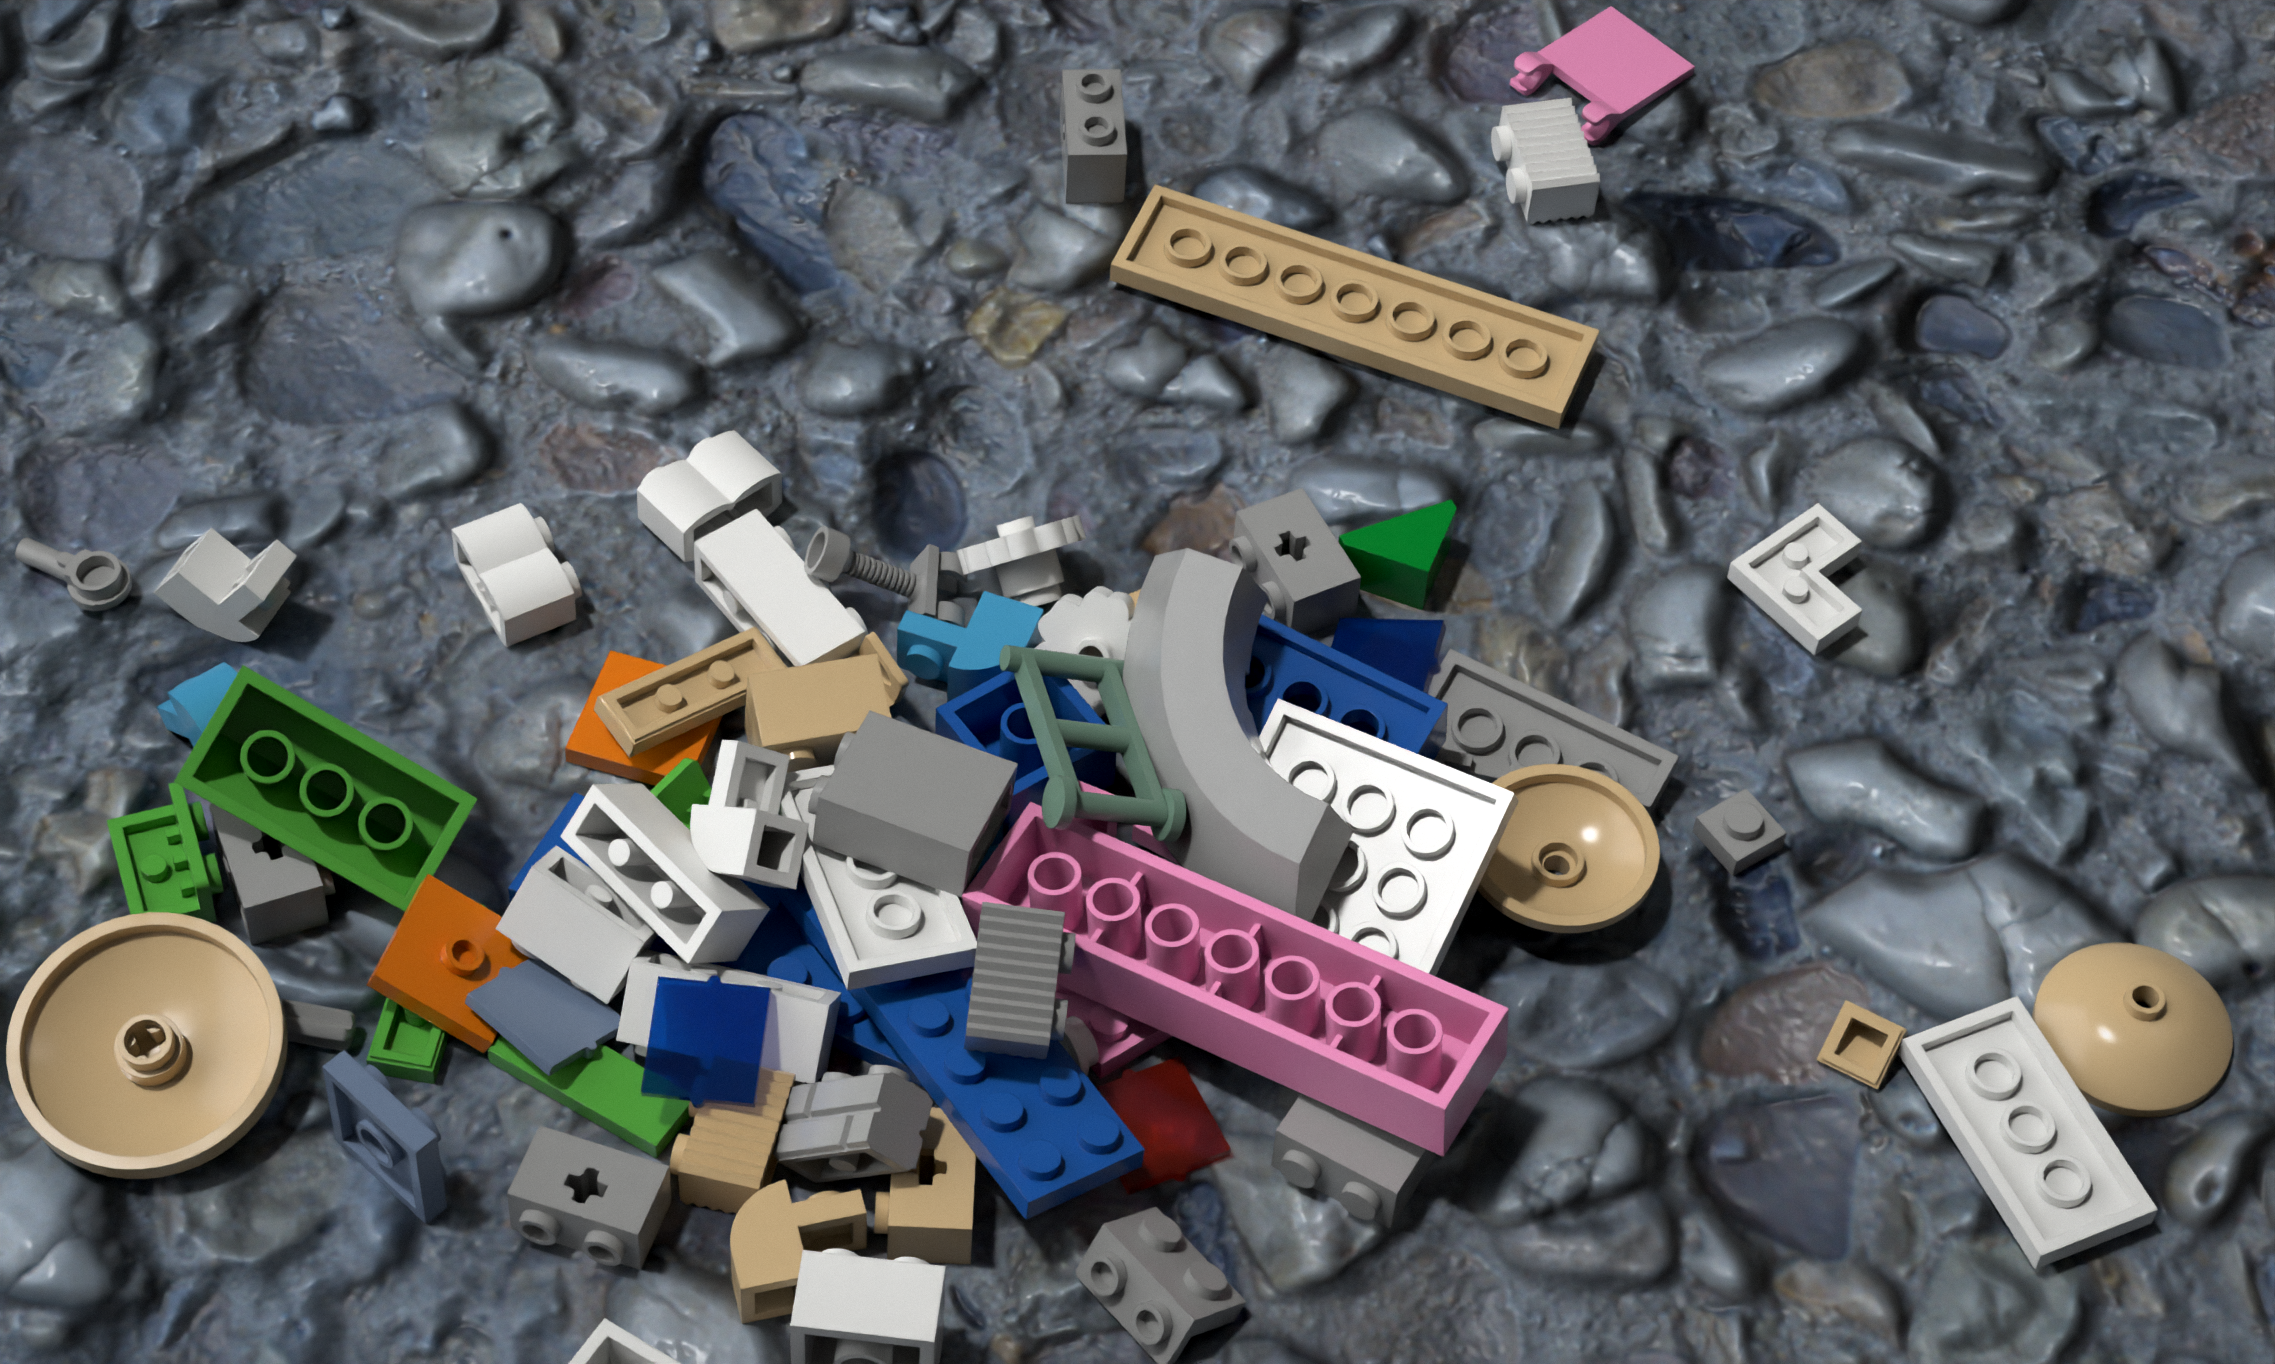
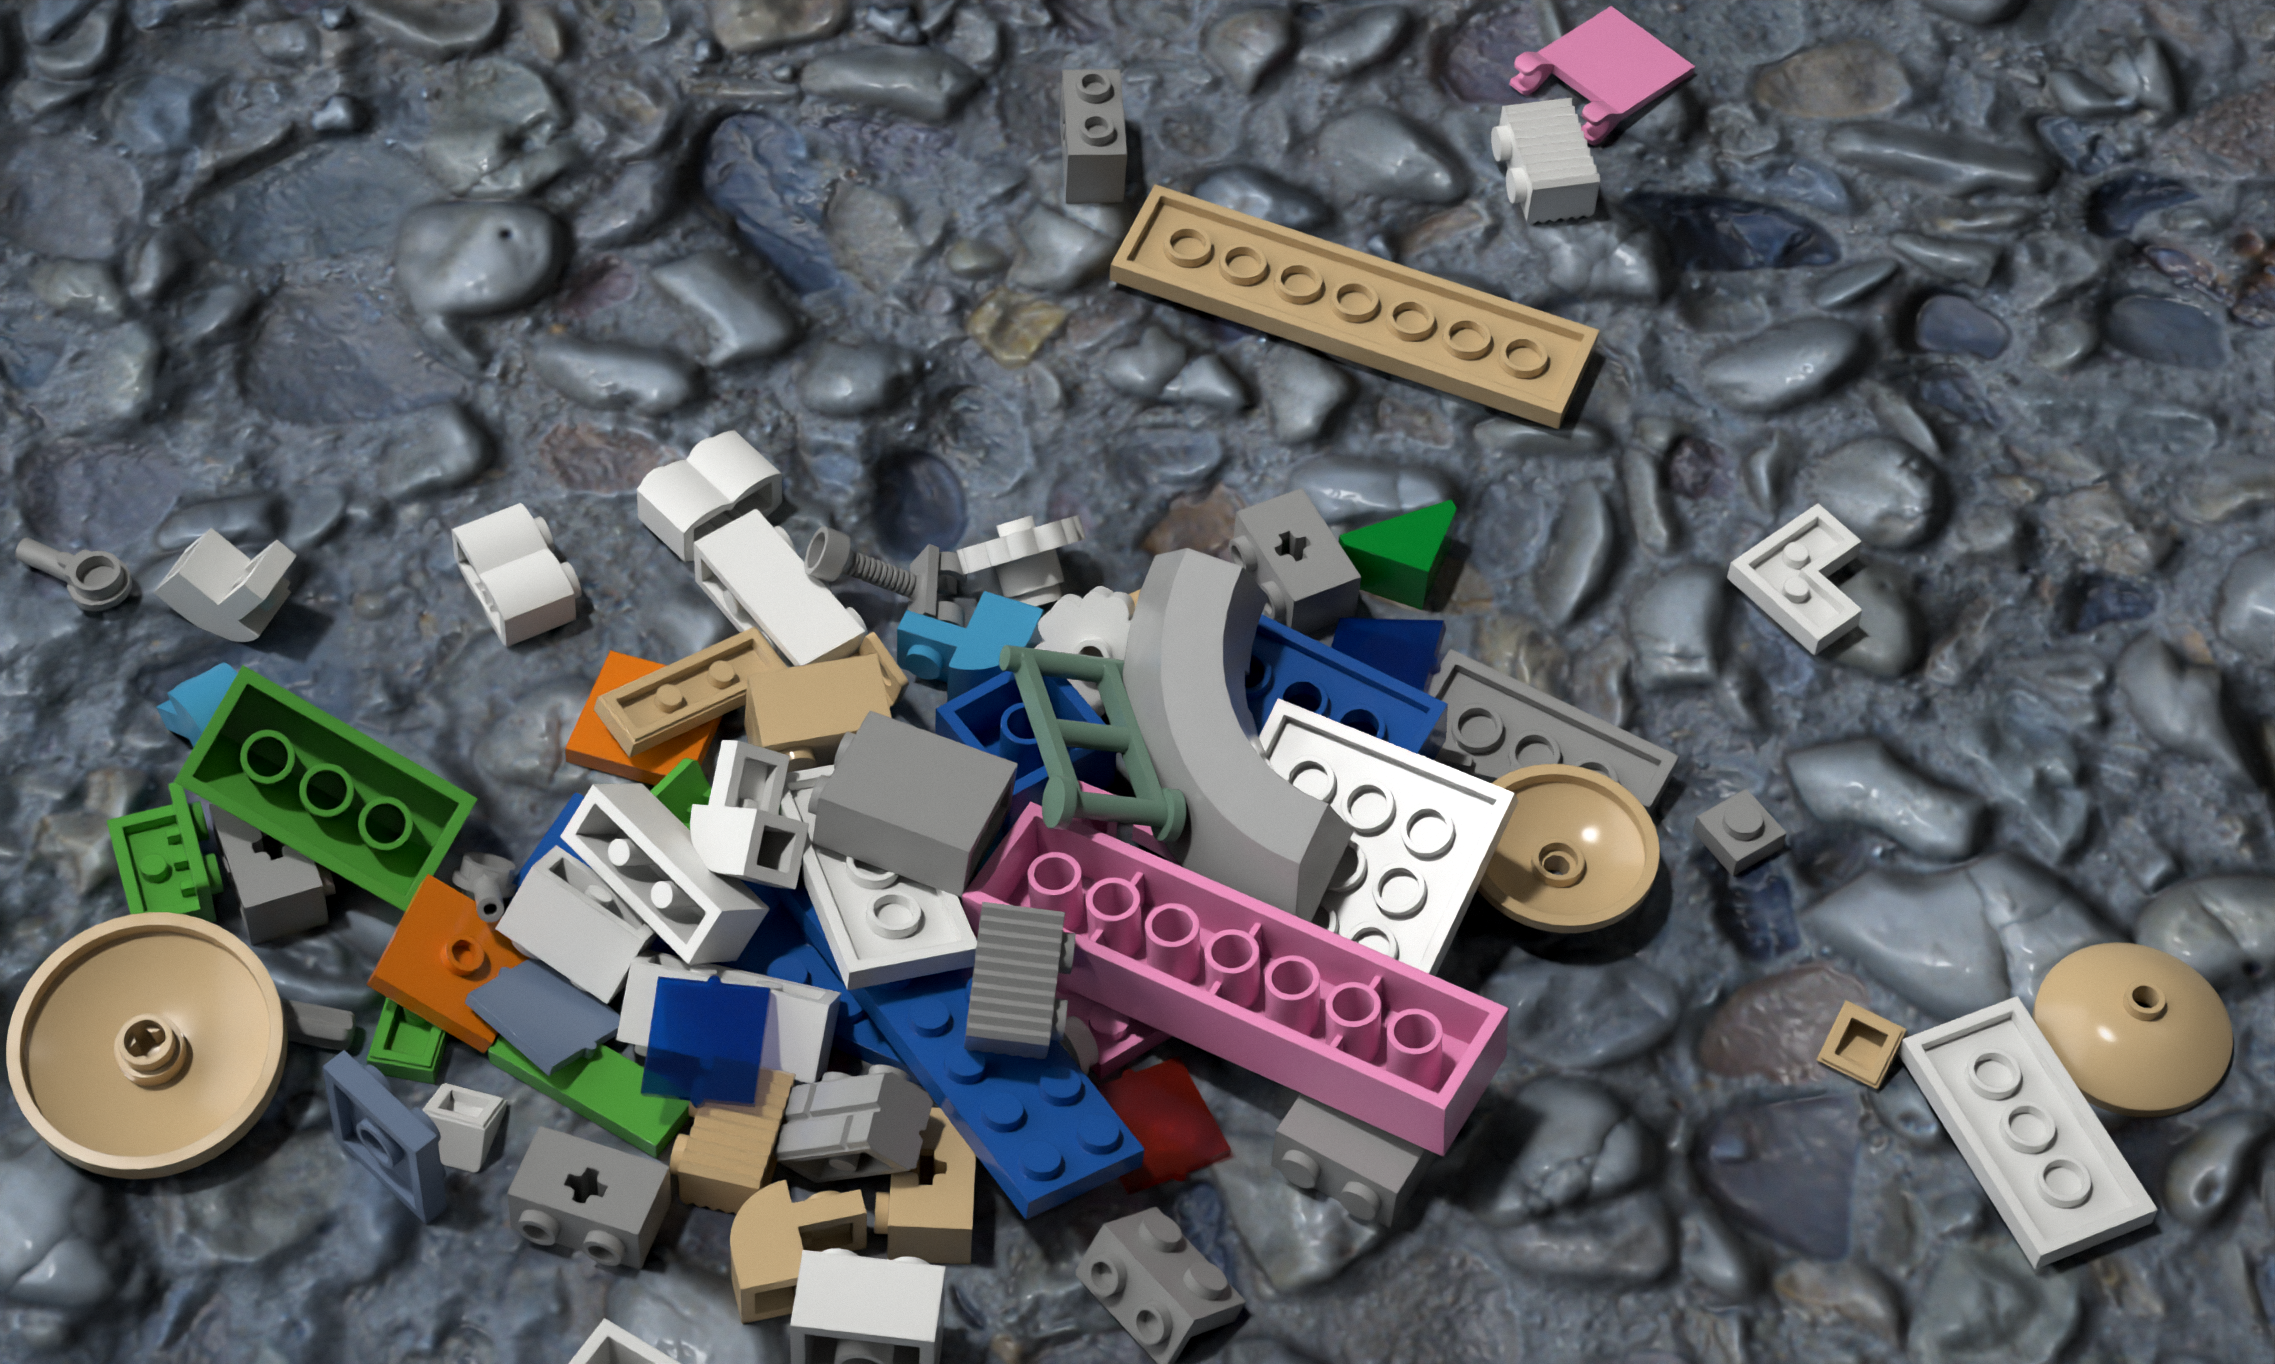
(466, 1124): none -> white slope
(486, 881): none -> light grey plate

